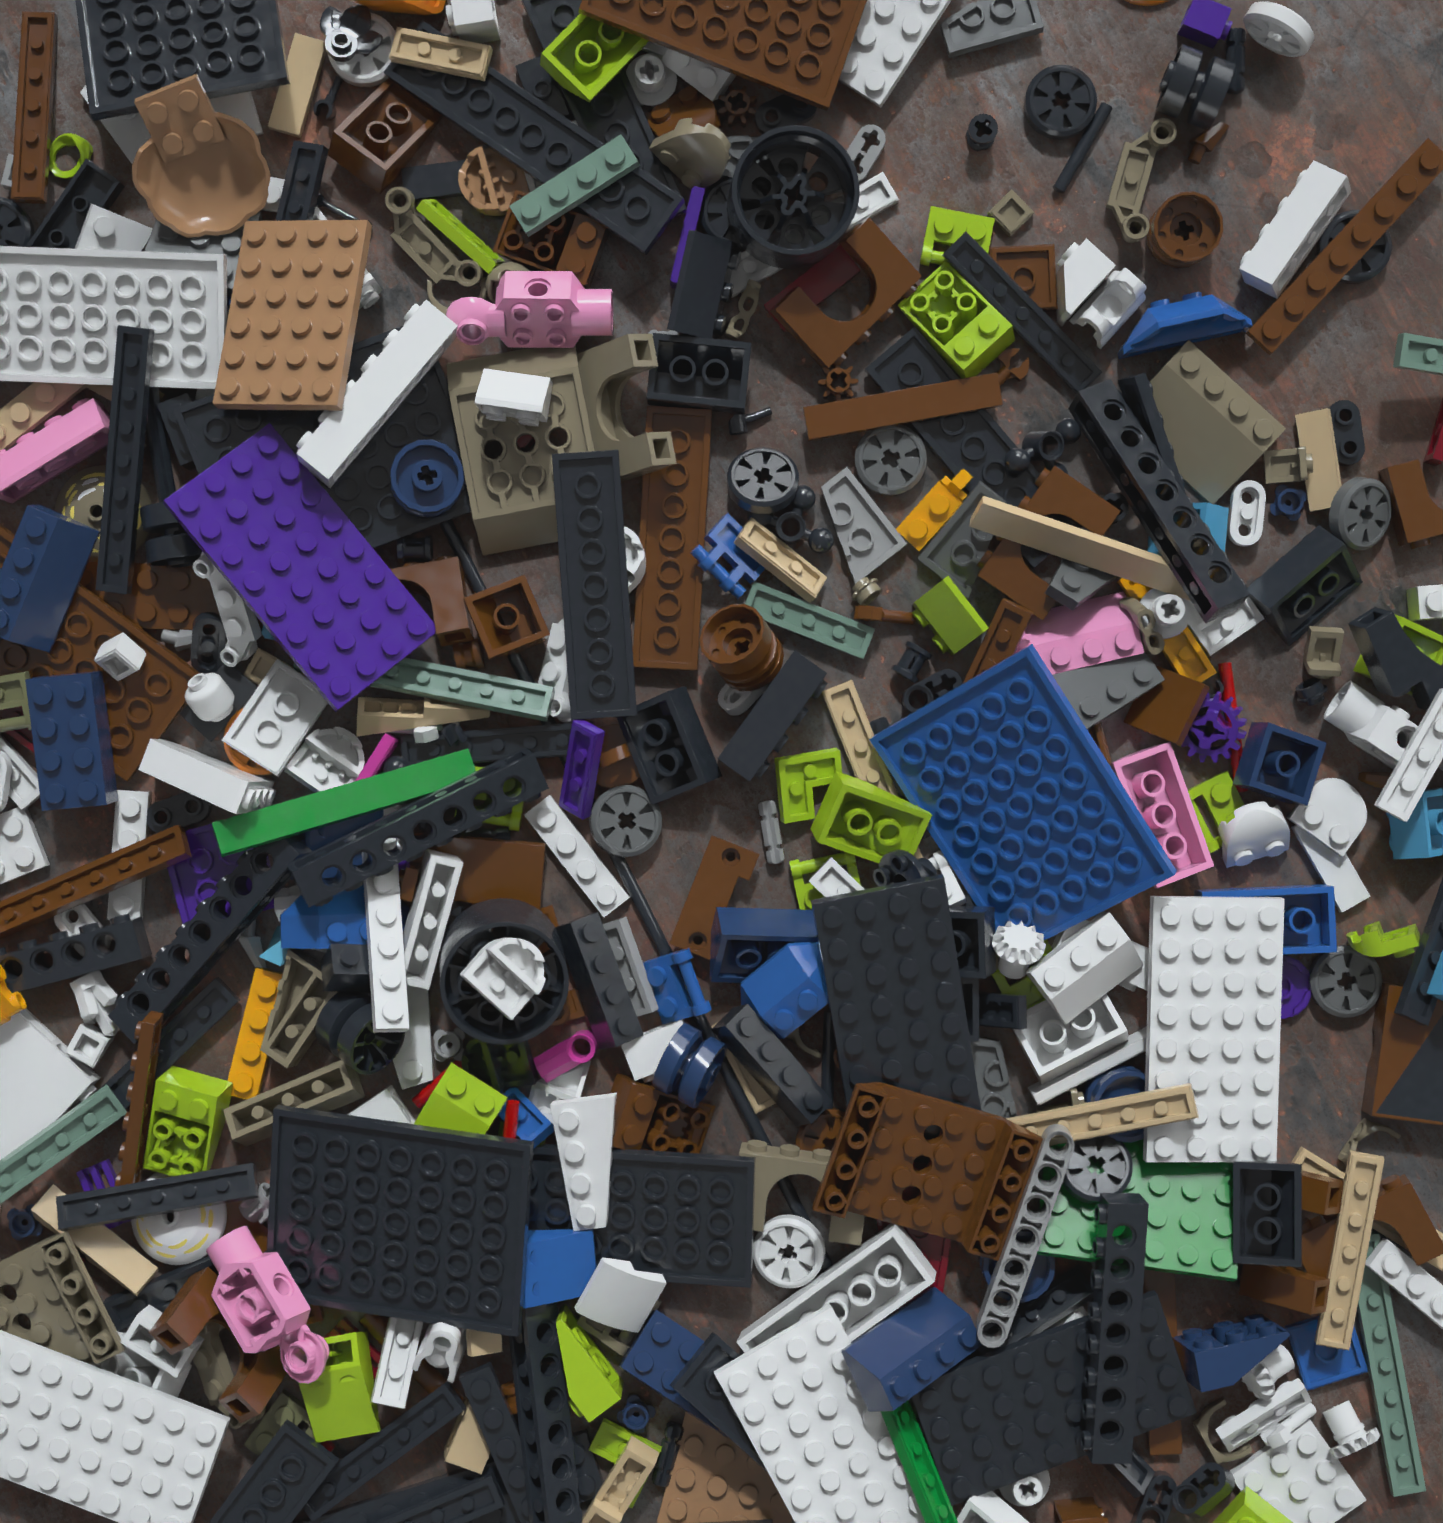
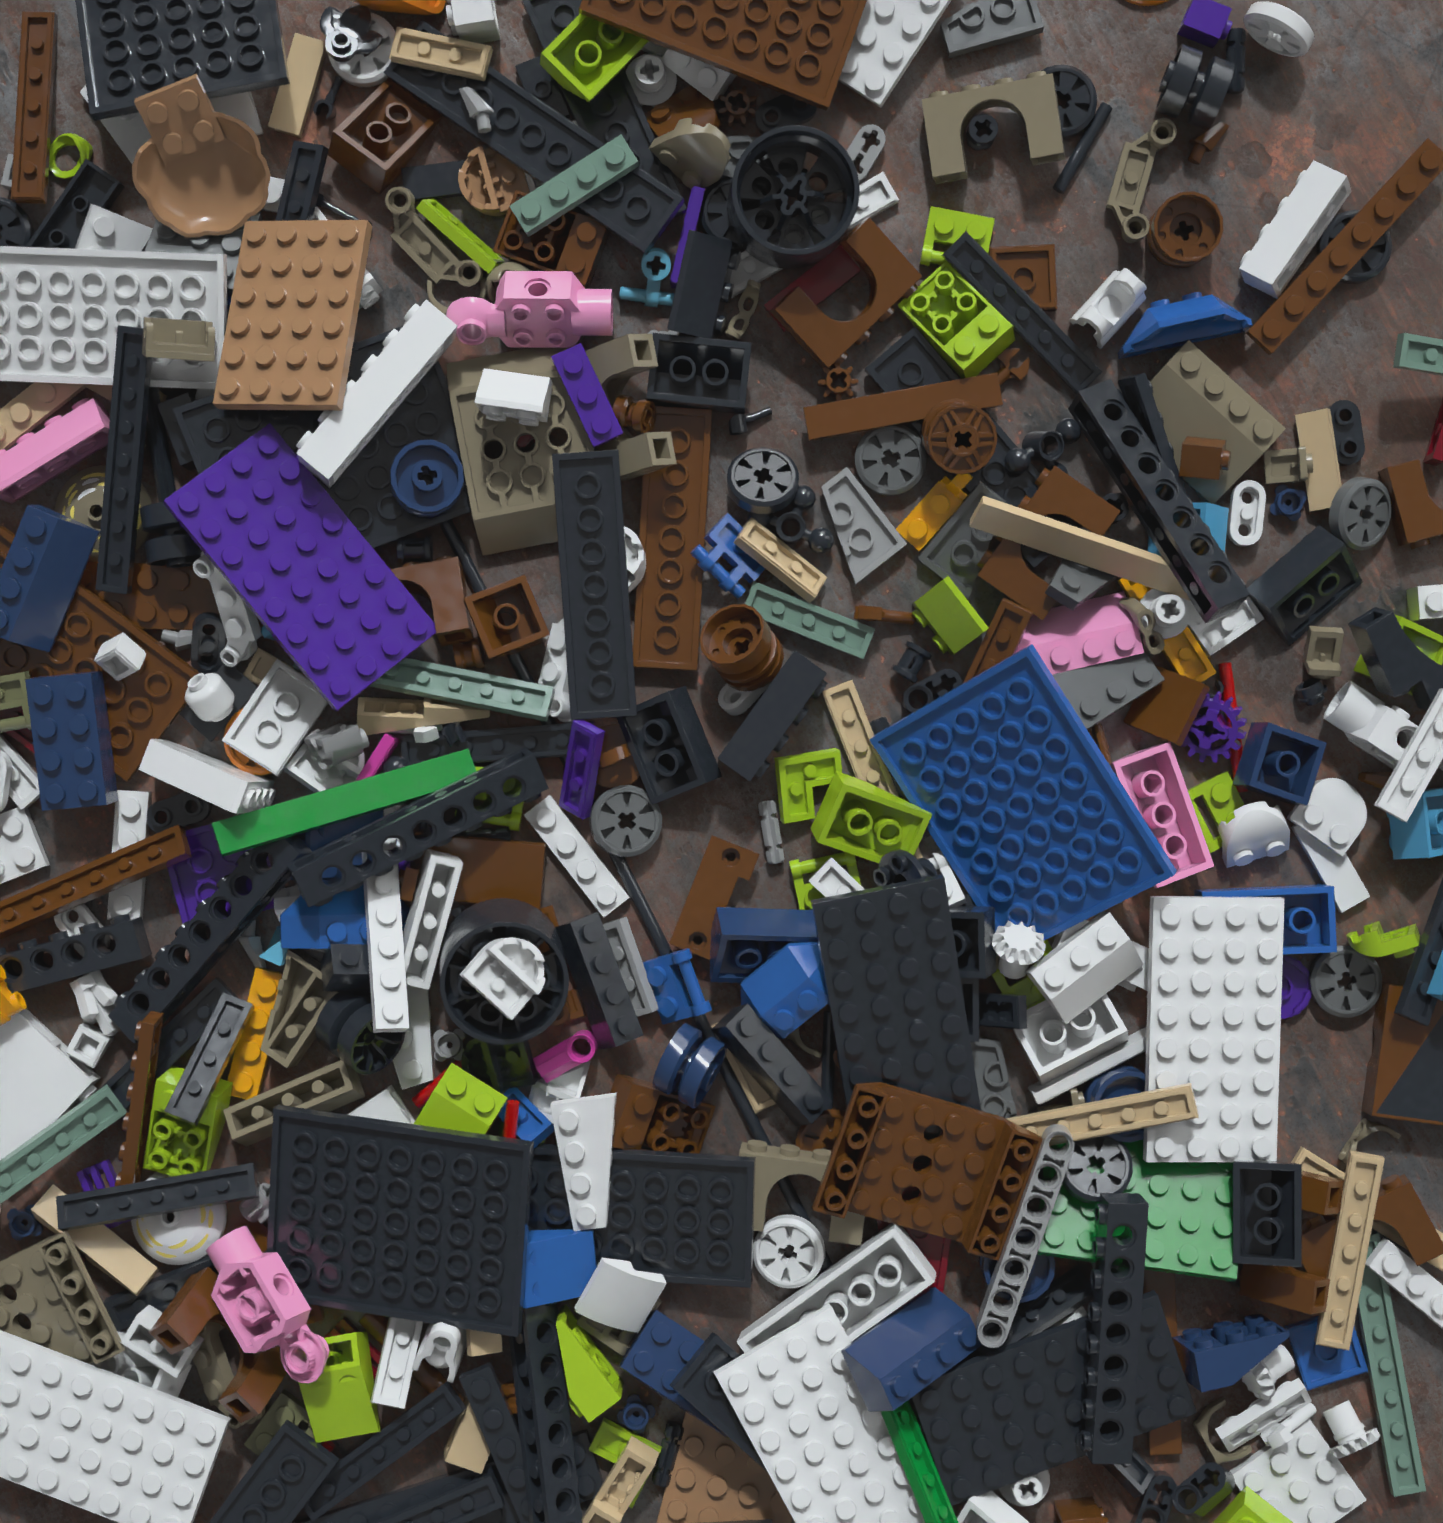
(178, 339): none -> dark tan hinge
(209, 1059): none -> plate
(337, 744): none -> light grey cylinder
(477, 109): none -> light grey bar
(587, 395): none -> dark purple plate
(634, 413): none -> reddish brown wheel
(646, 1051): white slope -> none
(651, 295): none -> medium azure piece
(866, 591): dark tan plate -> none
(944, 422): none -> reddish brown wheel
(949, 115): none -> dark tan arch
(1011, 213): dark tan tile -> none
(1079, 276): white slope -> none
(1204, 458): none -> reddish brown brick

